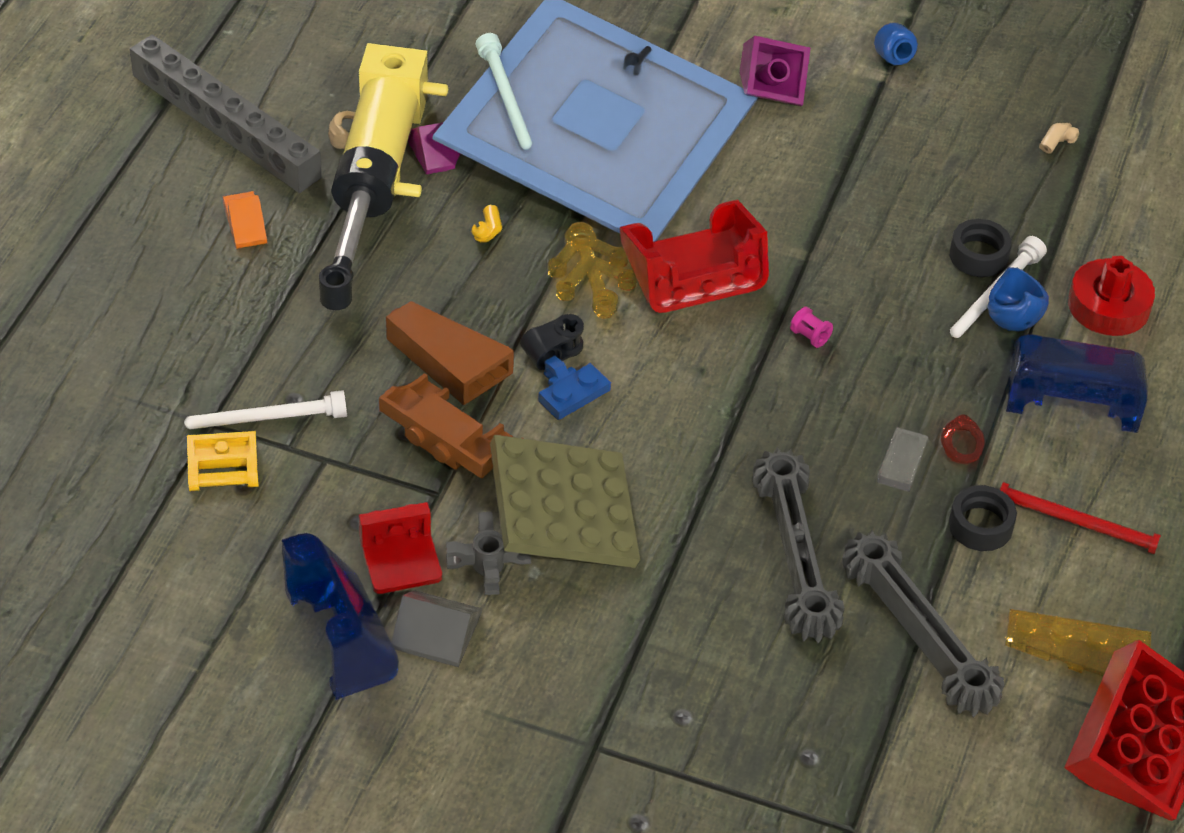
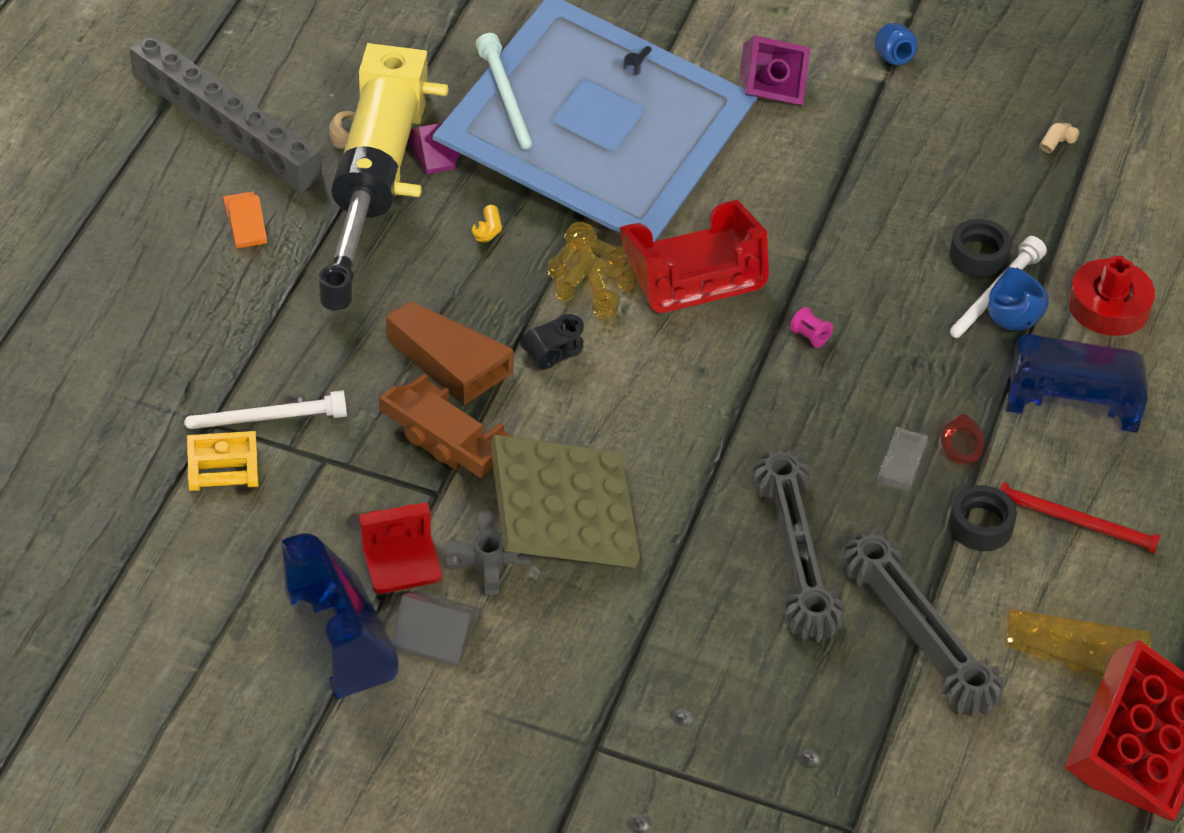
(571, 388): blue hinge -> none

